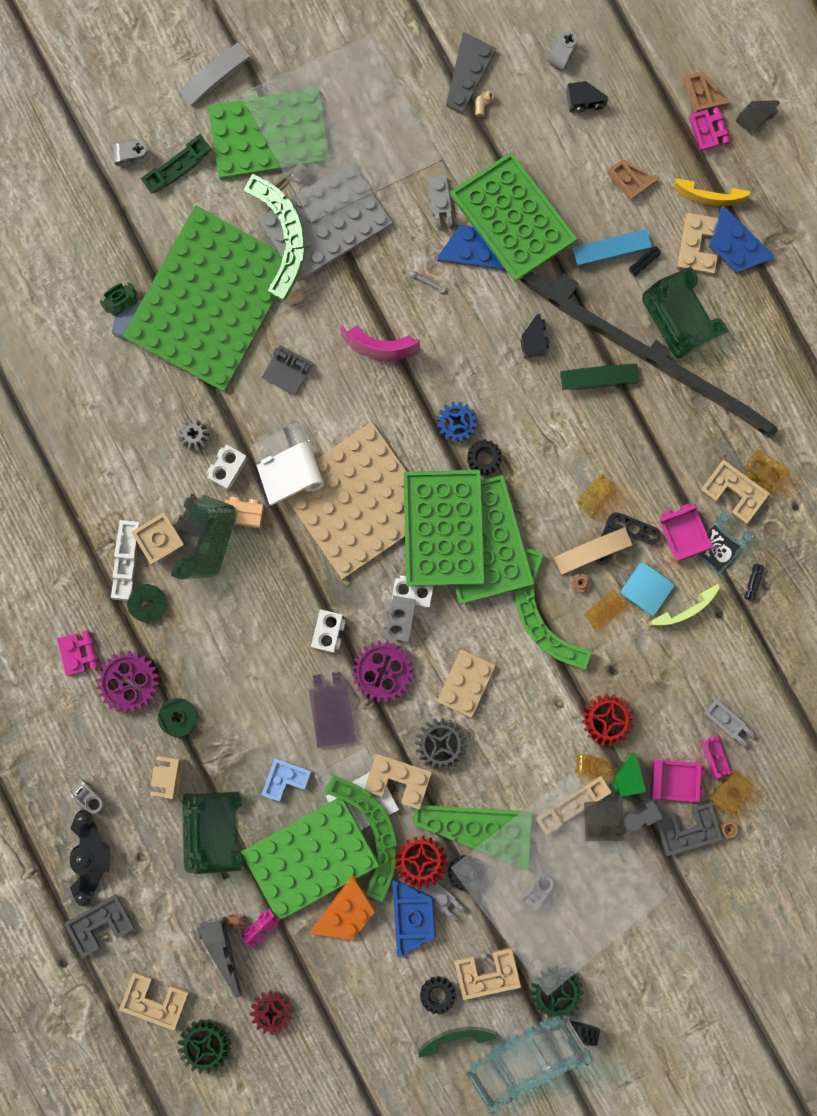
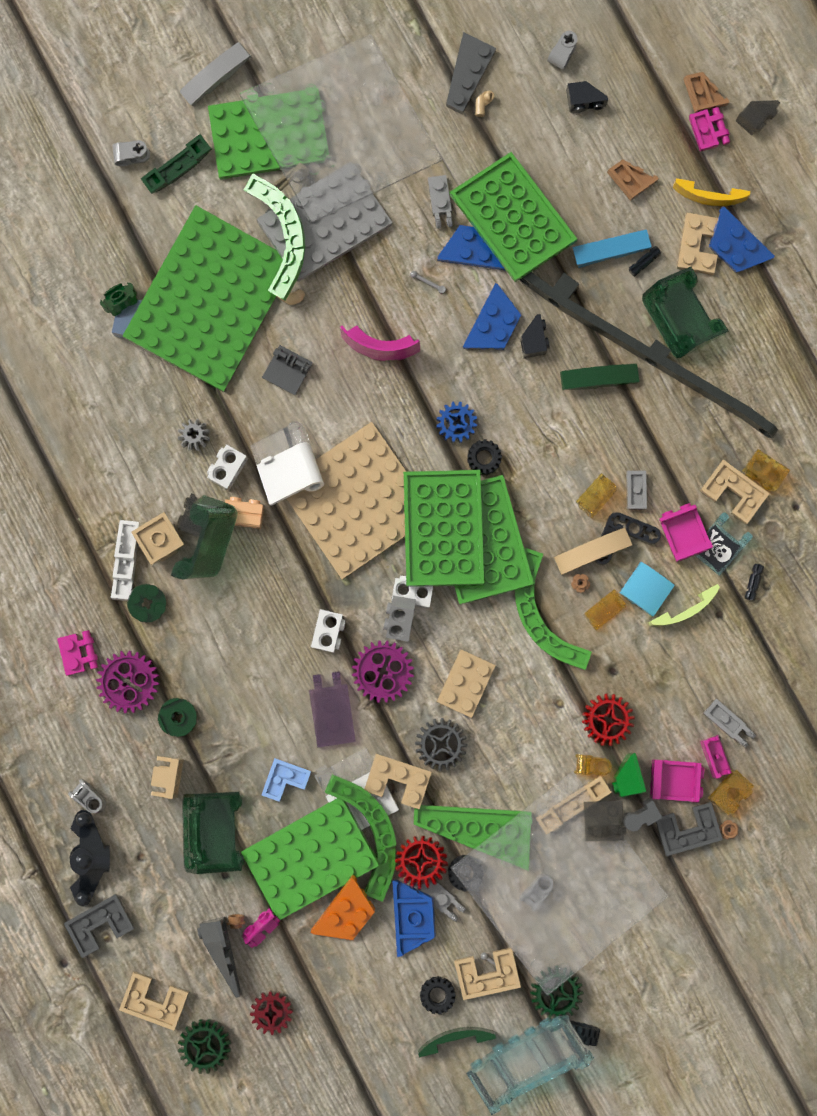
(494, 322): none -> blue wing
(636, 490): none -> light grey plate

